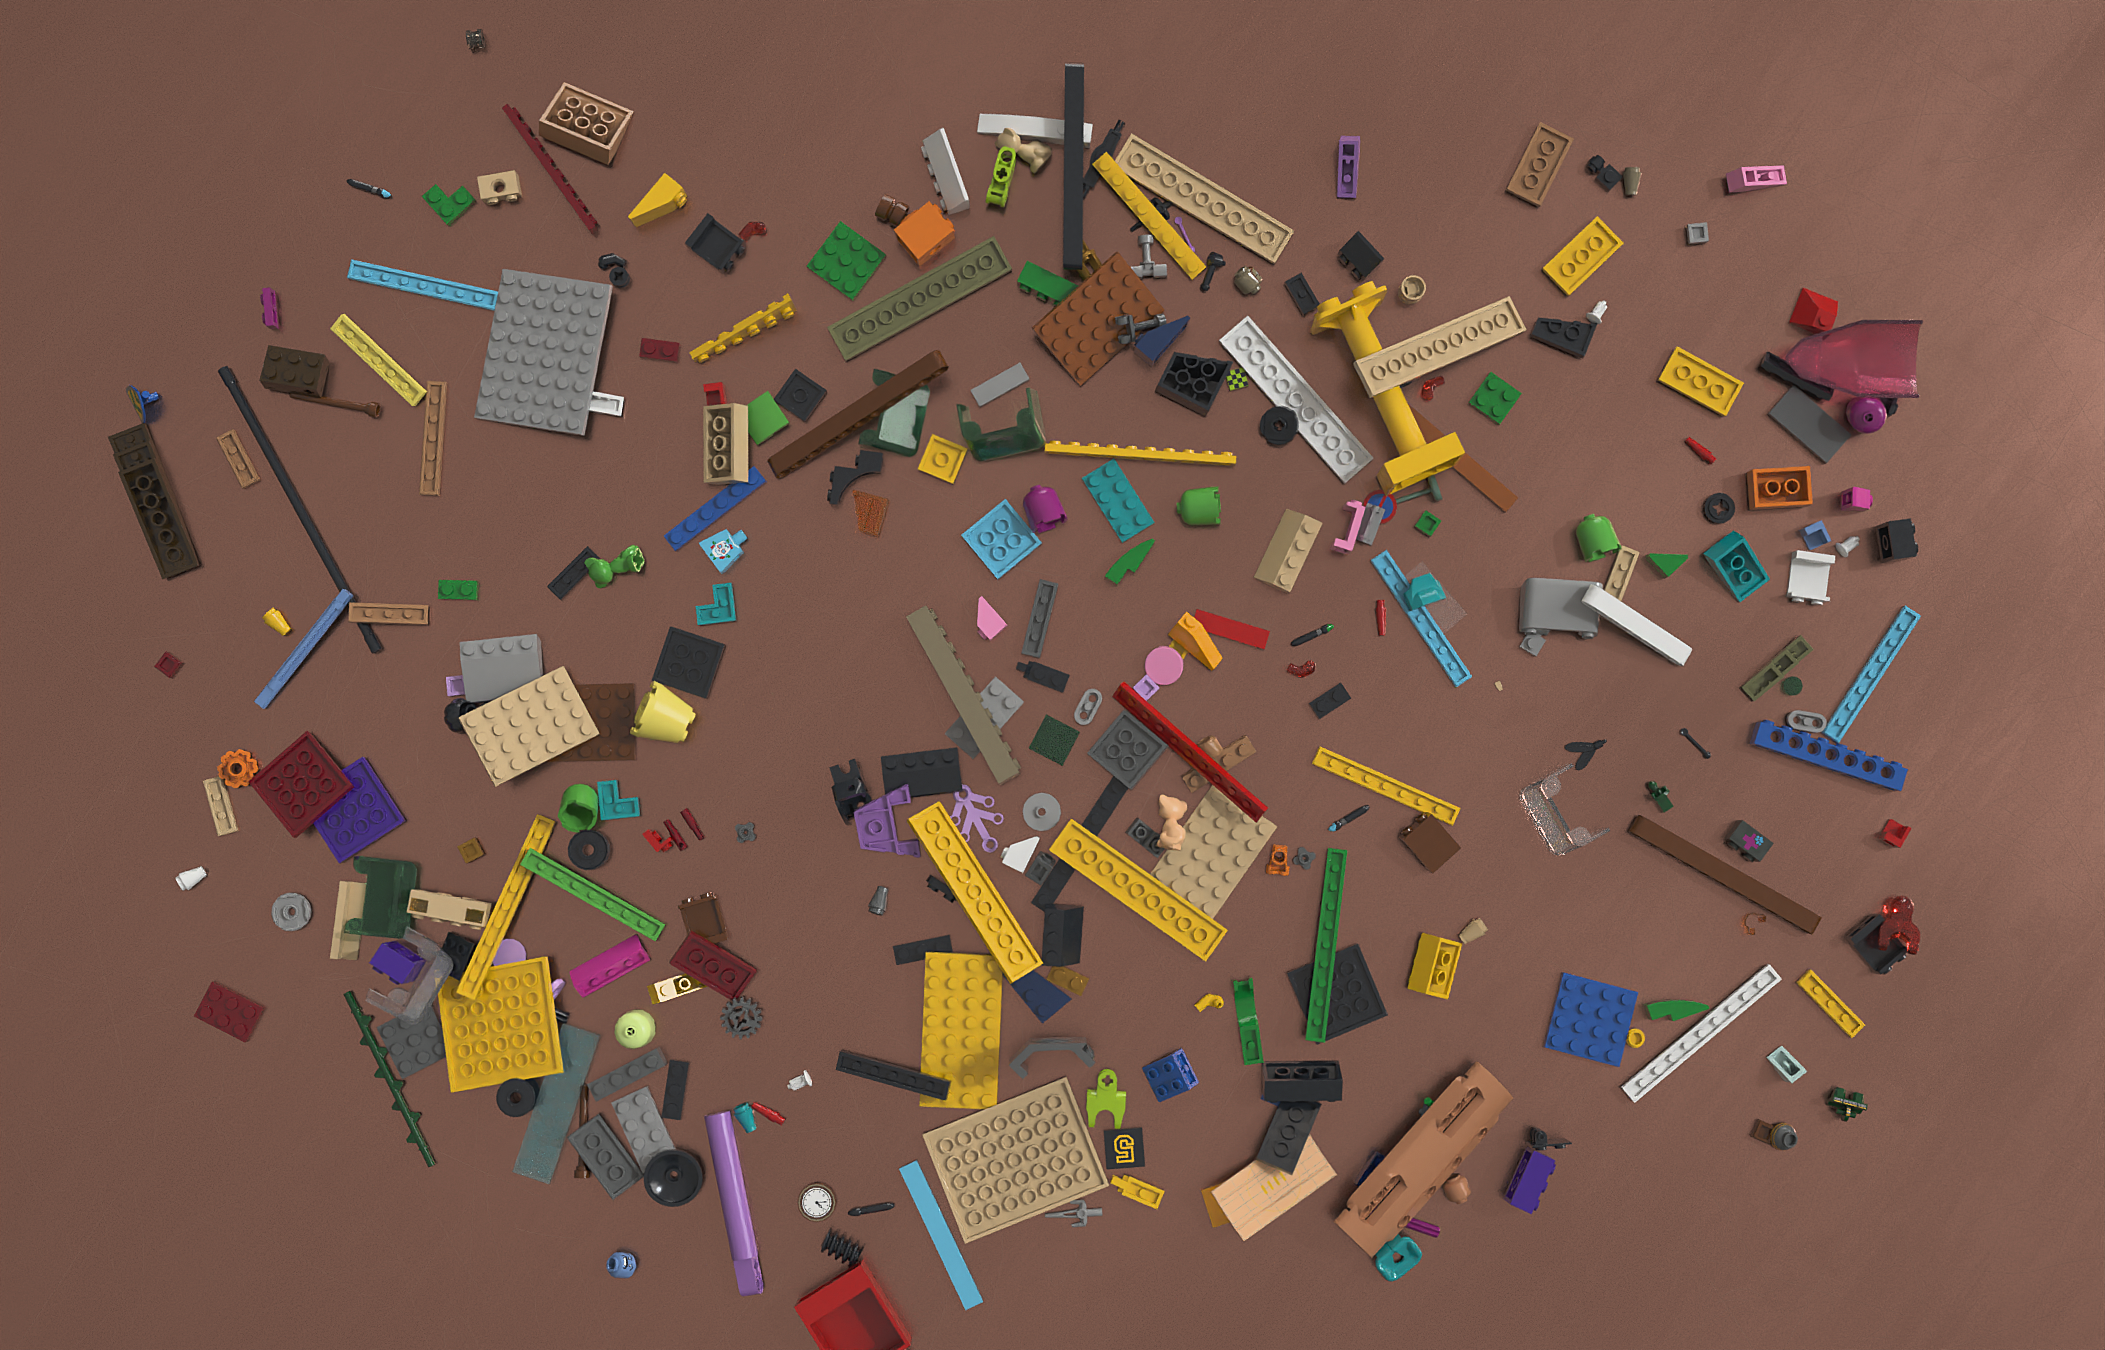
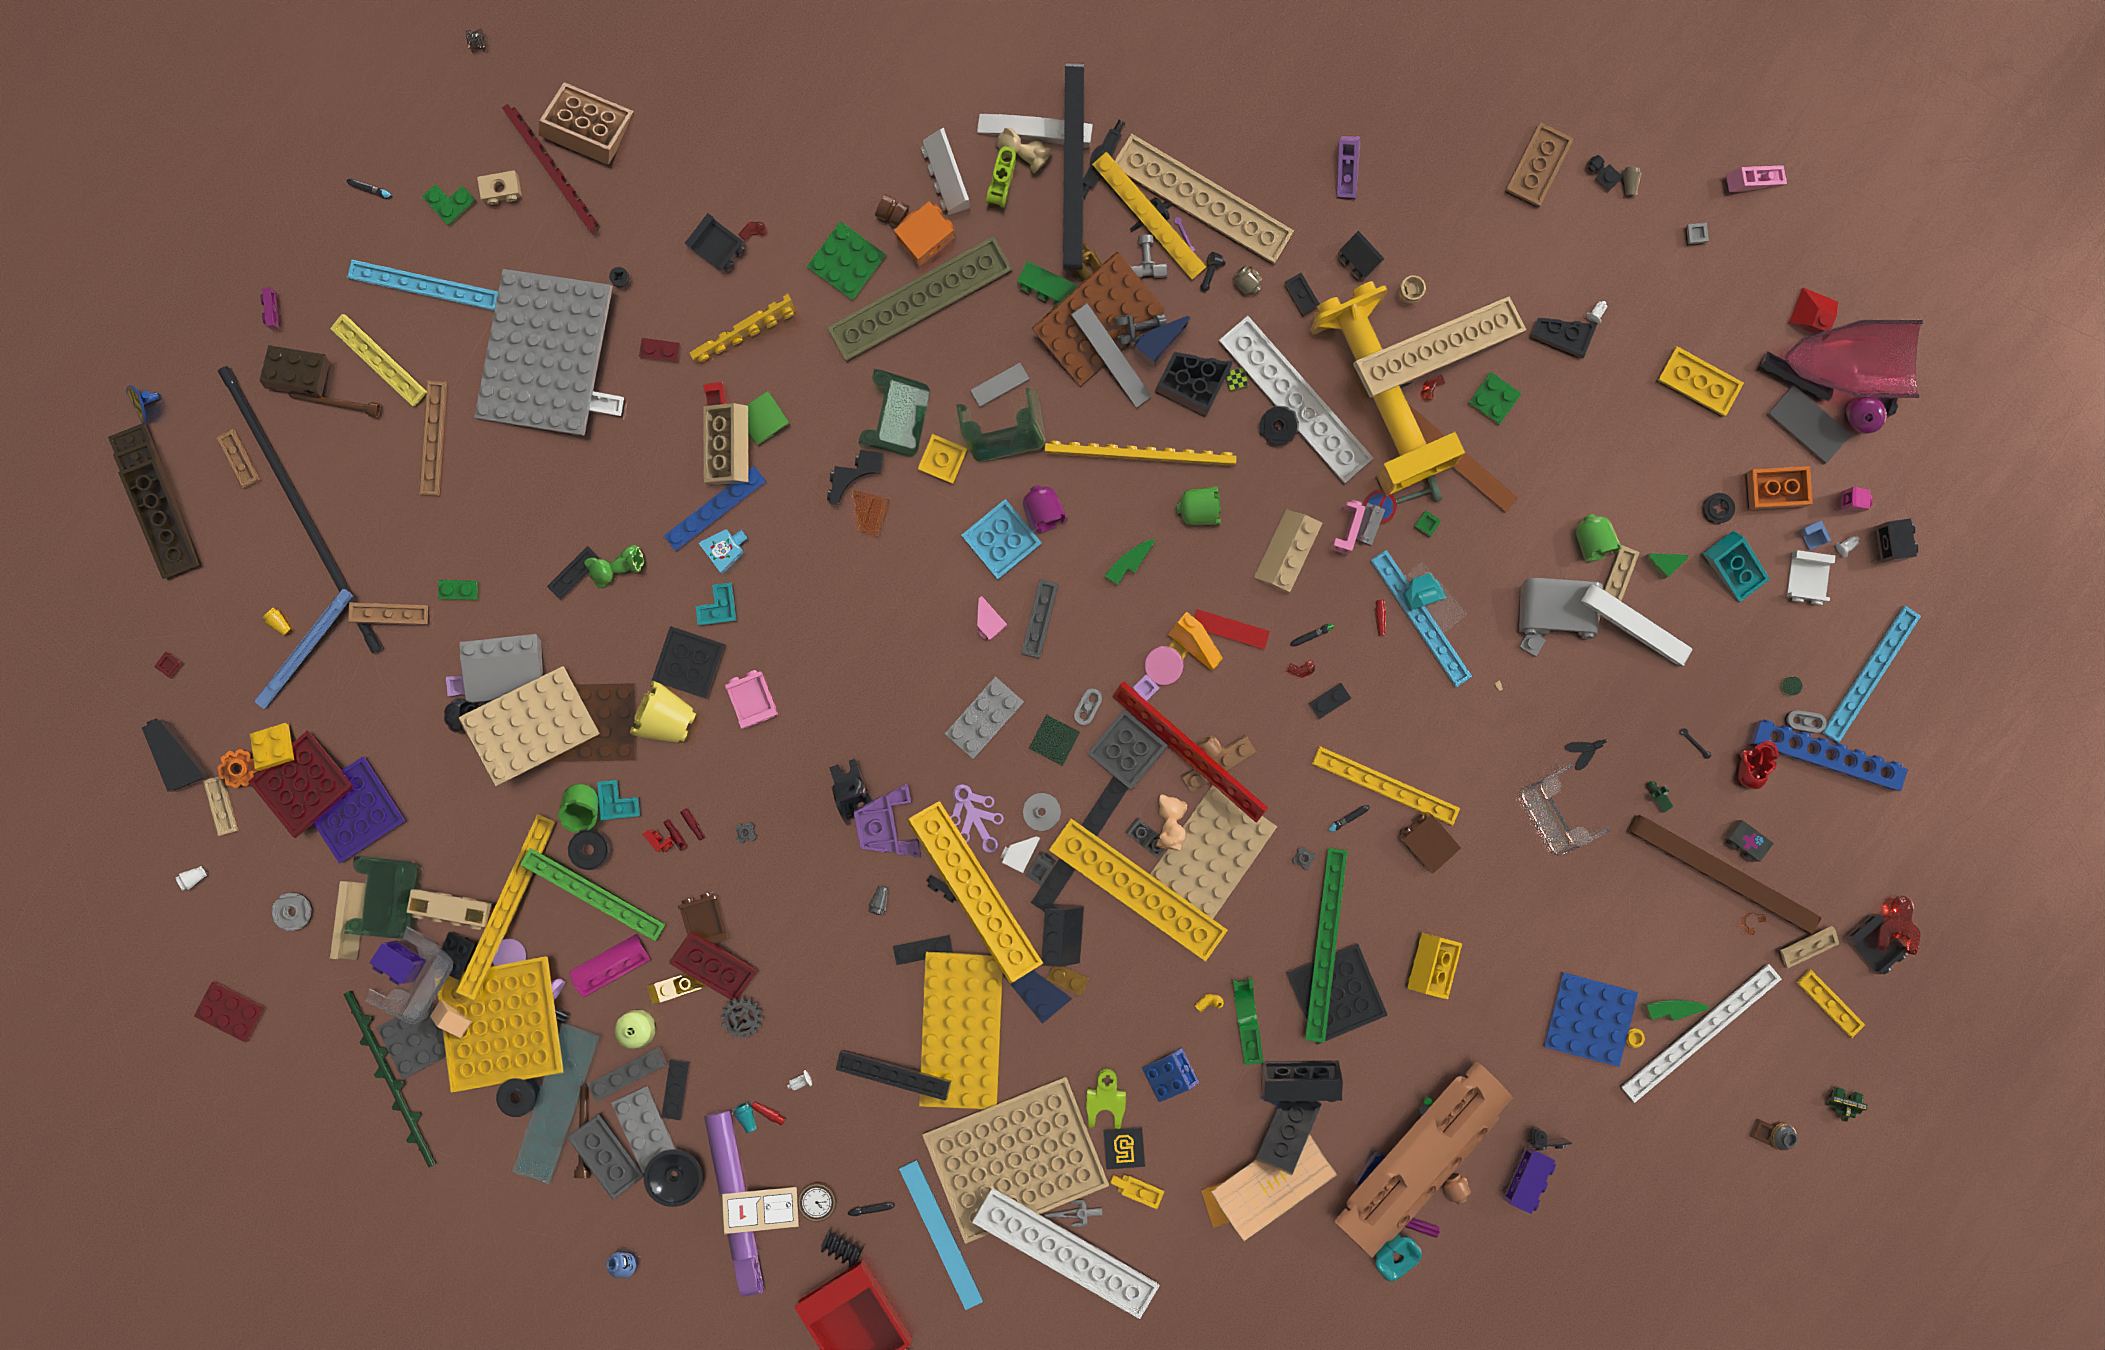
(172, 757): none -> black slope
(271, 746): none -> yellow plate
(450, 1019): none -> light nougat slope
(470, 850): pearl gold plate -> none
(611, 258): black arm -> none
(659, 201): yellow slope -> none
(751, 699): none -> bright pink panel
(759, 1210): none -> tile
(800, 395): black plate -> none
(858, 414): reddish brown beam -> none
(923, 771): black slope -> none
(962, 694): dark tan brick -> none
(1044, 675): black hinge -> none
(1065, 1253): none -> white plate
(1075, 1044): dark grey panel -> none
(1111, 355): none -> light grey tile
(1118, 500): teal plate -> none
(1278, 865): orange plate -> none
(1473, 931): tan cone -> none
(1582, 256): yellow plate -> none
(1704, 453): red animal -> none
(1757, 765): none -> red head
(1777, 667): olive slope -> none
(1786, 1065): light aqua slope -> none
(1809, 947): none -> tan plate
(1894, 833): red panel -> none

